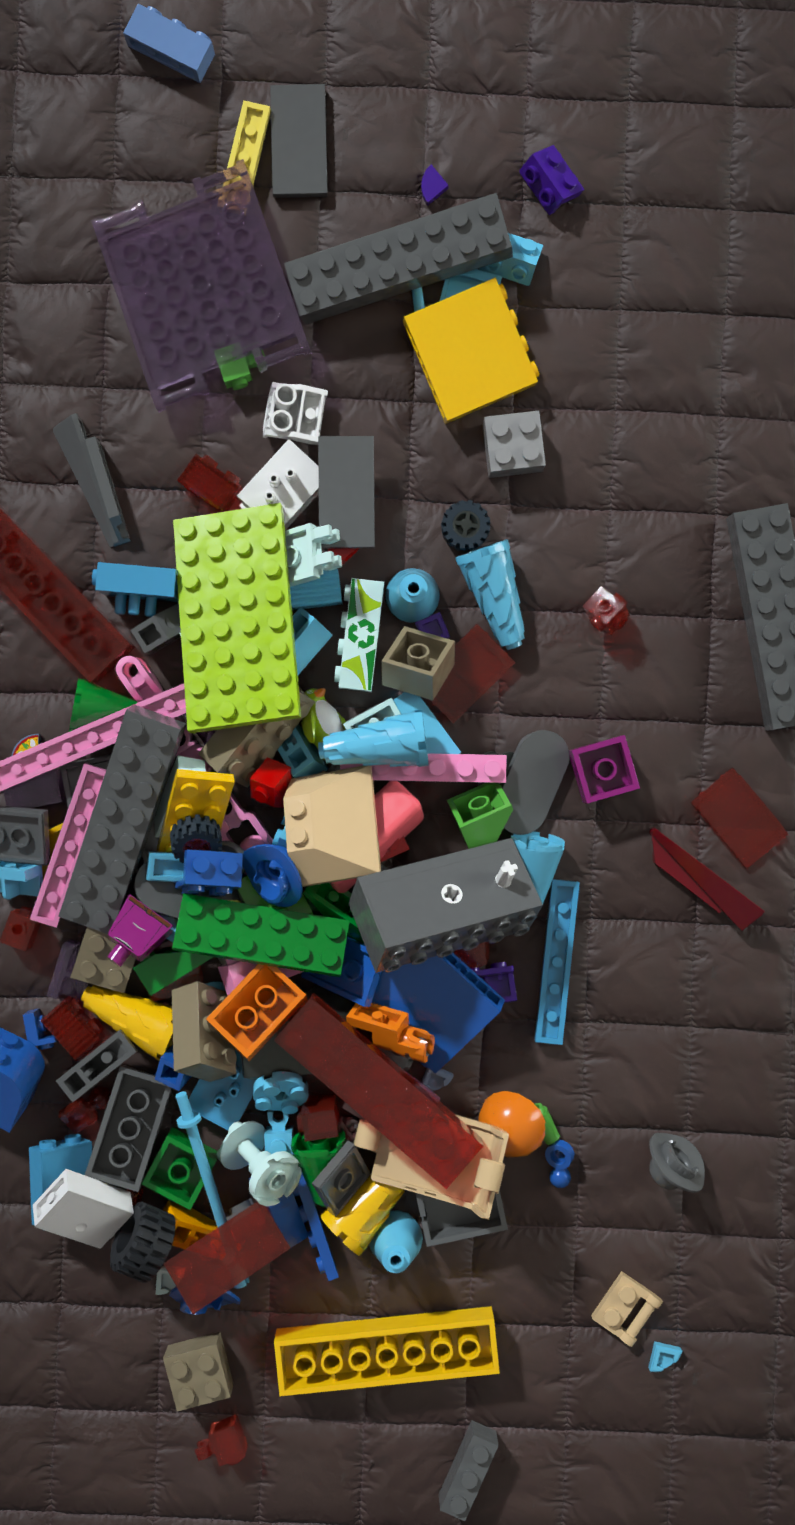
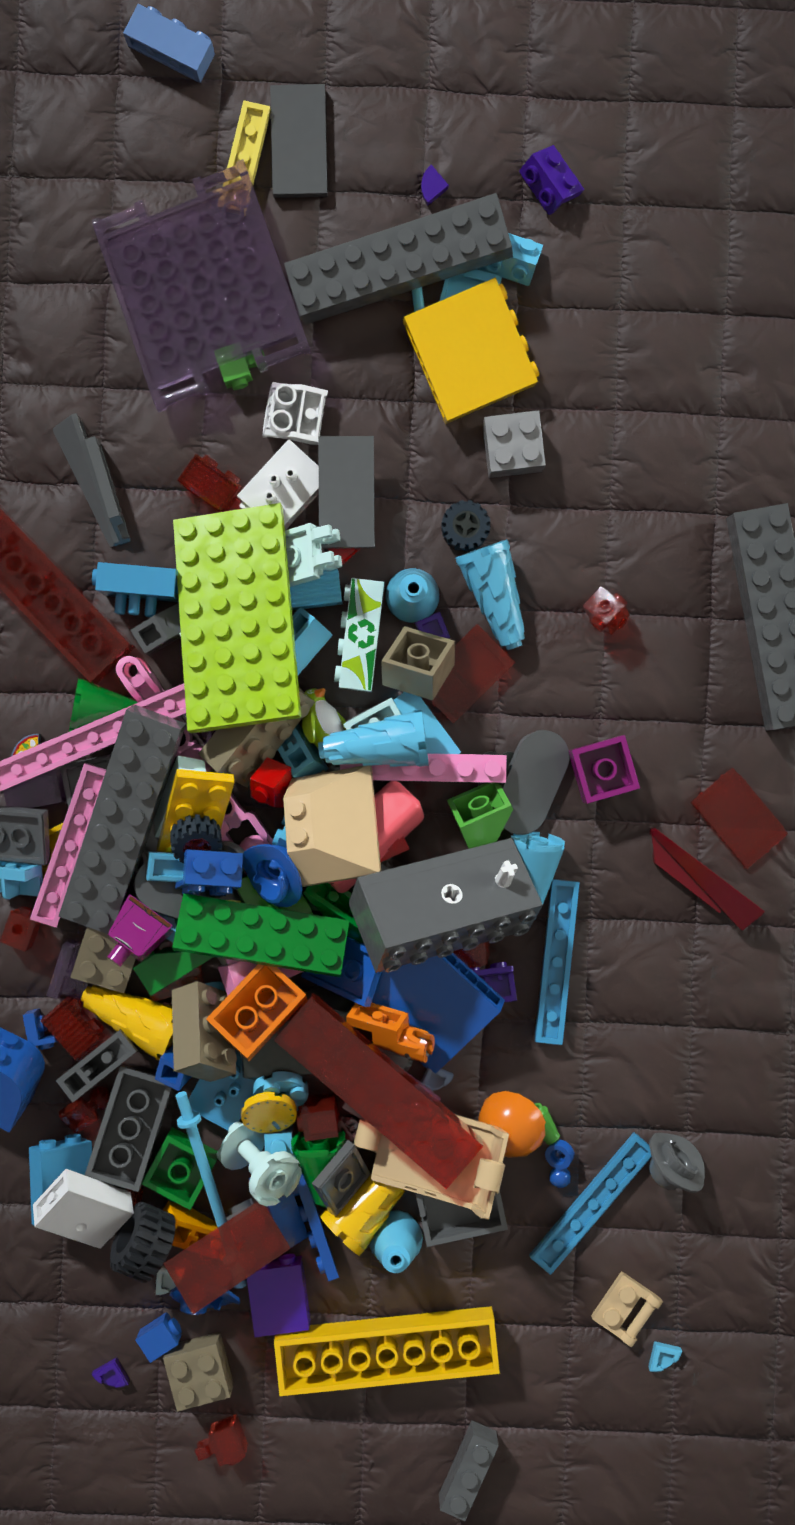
(111, 1374): none -> dark purple tile
(159, 1336): none -> blue brick
(268, 1112): none -> yellow tile
(279, 1297): none -> dark purple brick
(591, 1203): none -> dark azure tile

